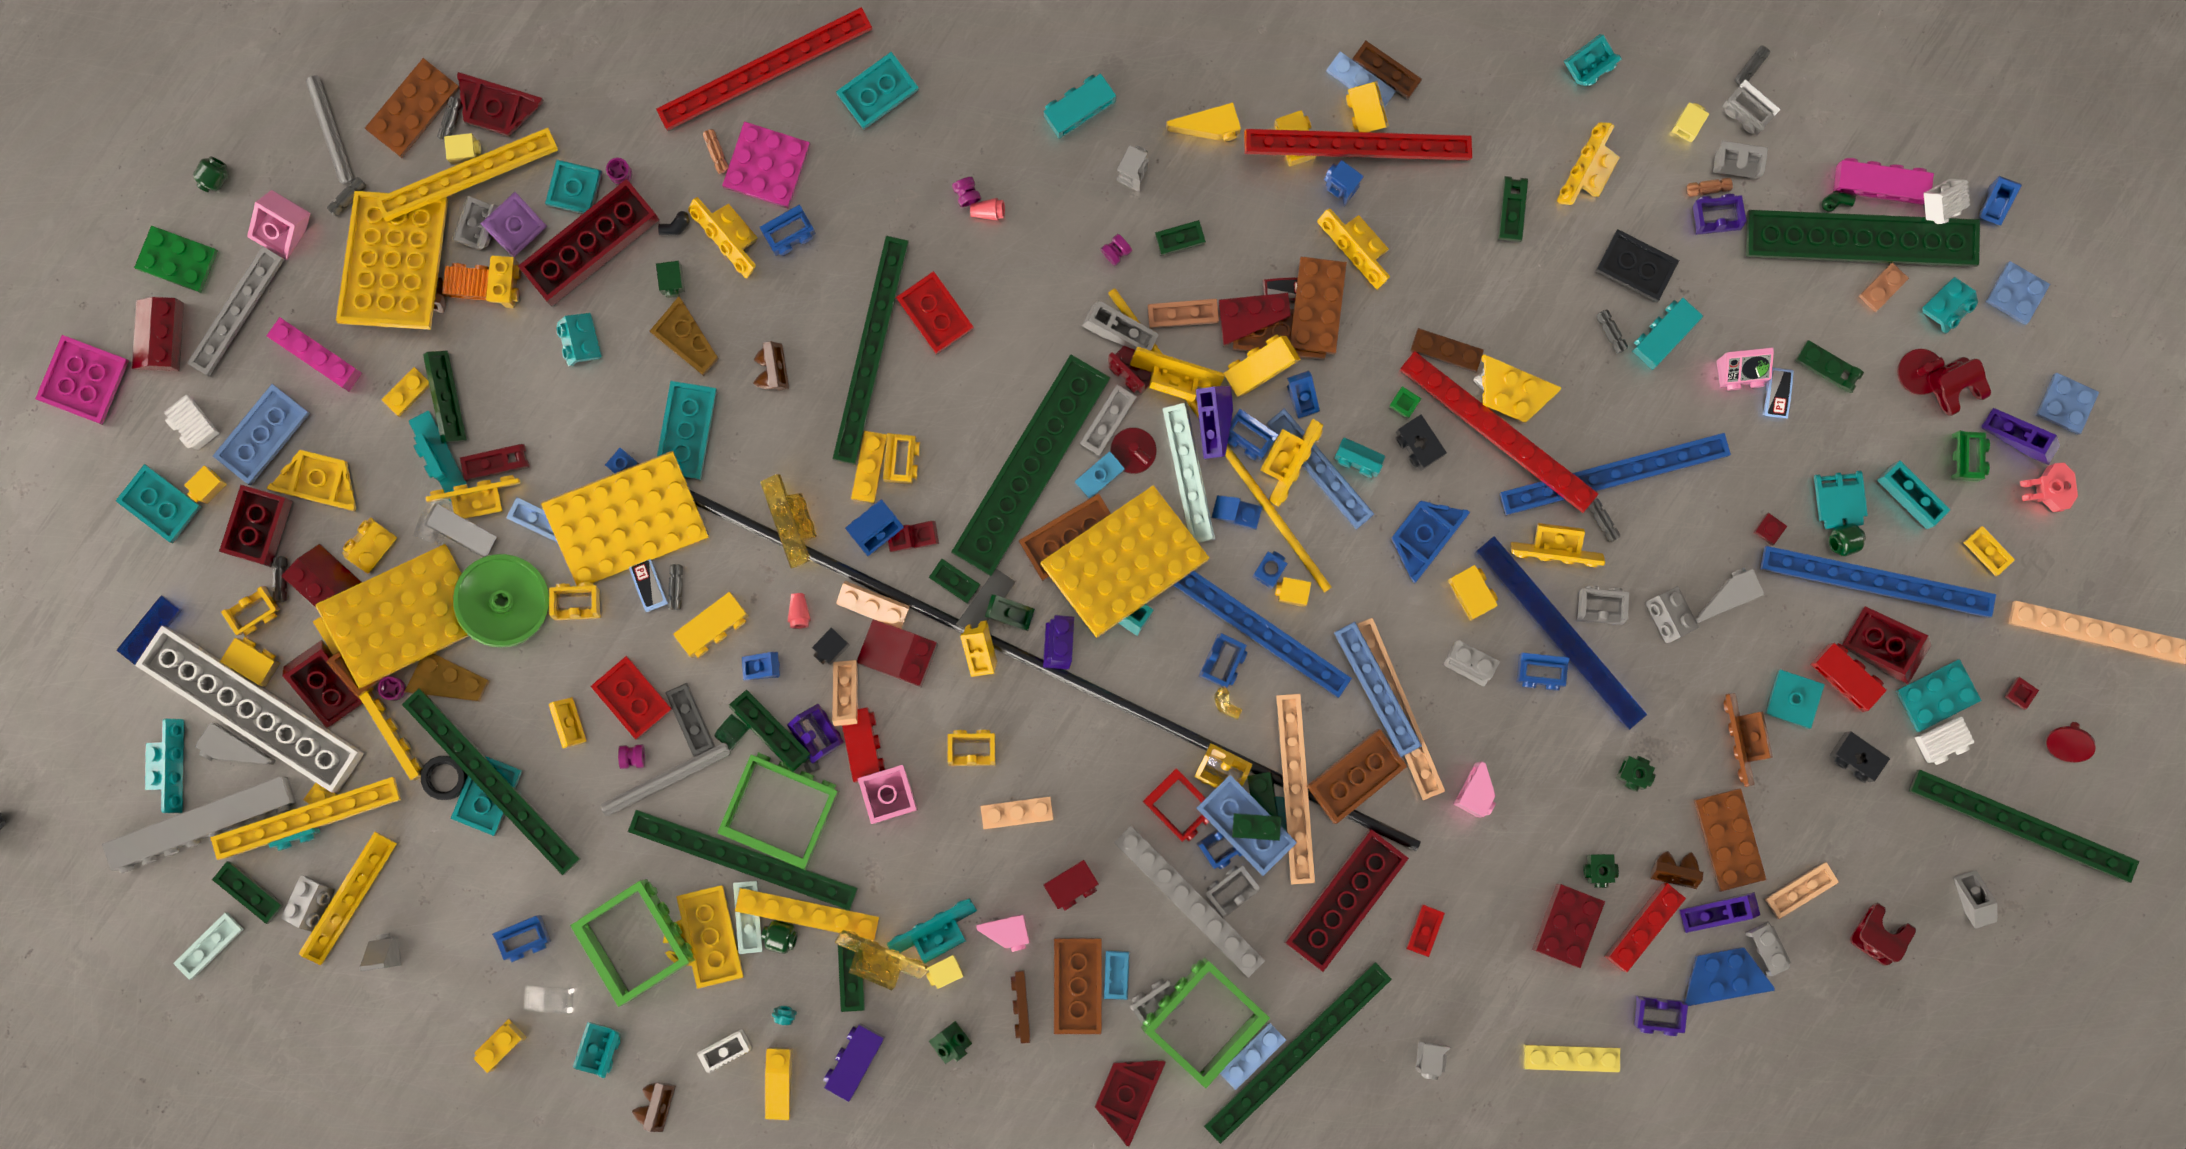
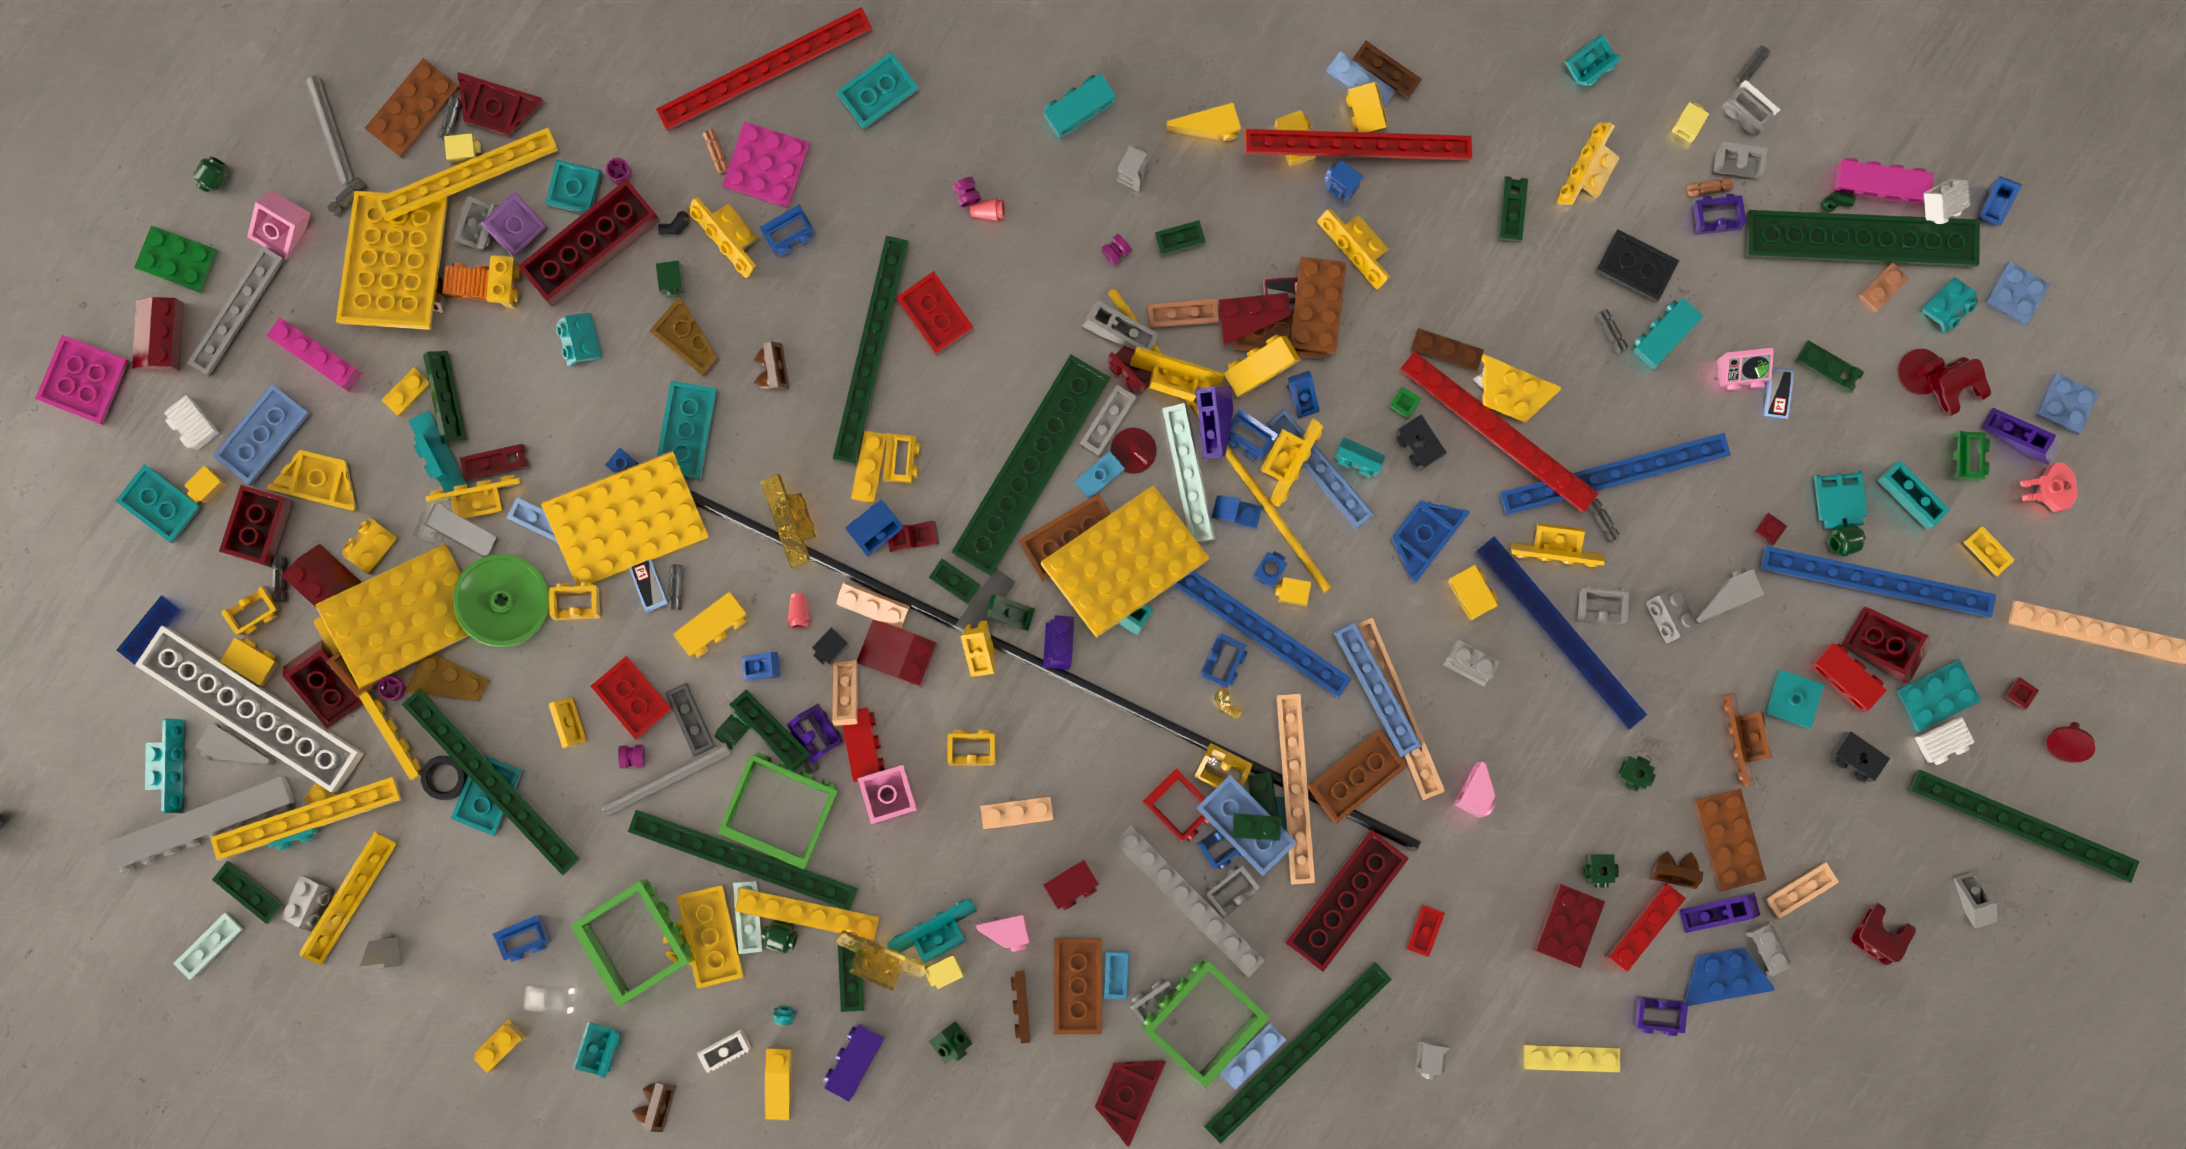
(1542, 670): blue window -> none

